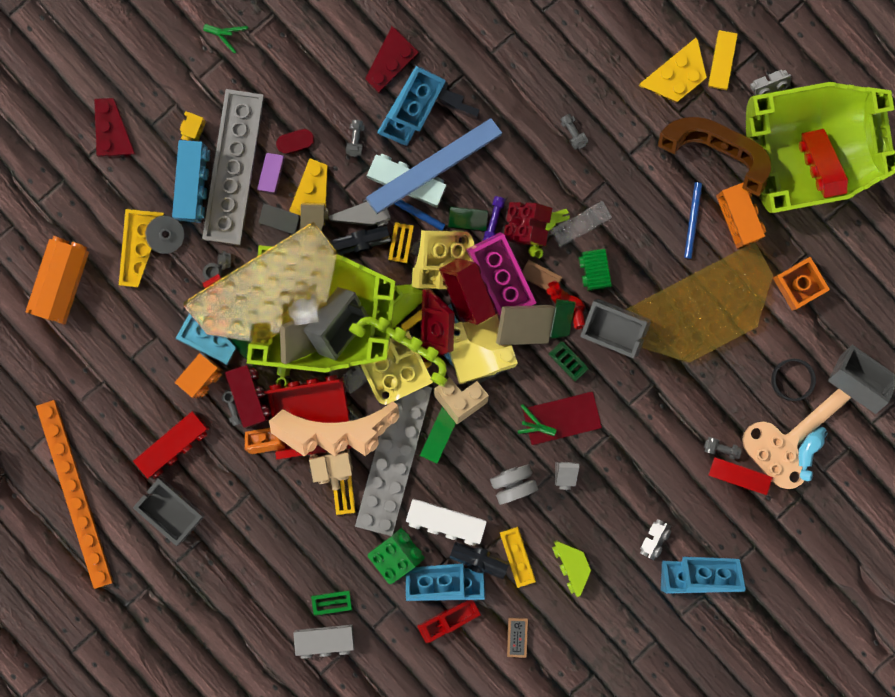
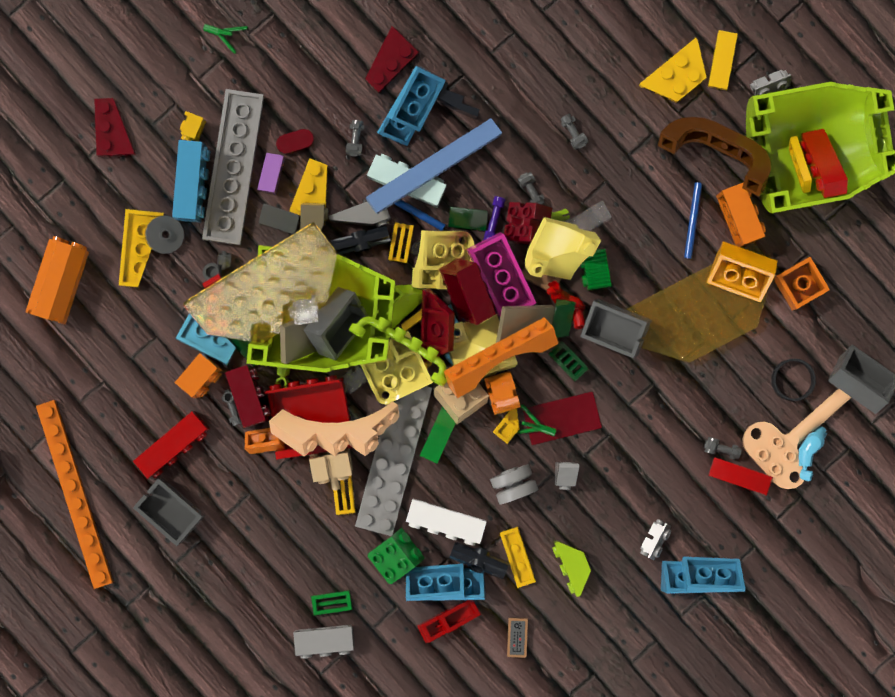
(468, 373): none -> orange arch
(502, 392): none -> orange brick
(508, 426): none -> yellow tile
(527, 180): none -> dark grey bar
(559, 249): none -> light yellow slope
(742, 271): none -> light orange slope
(800, 164): none -> yellow tile

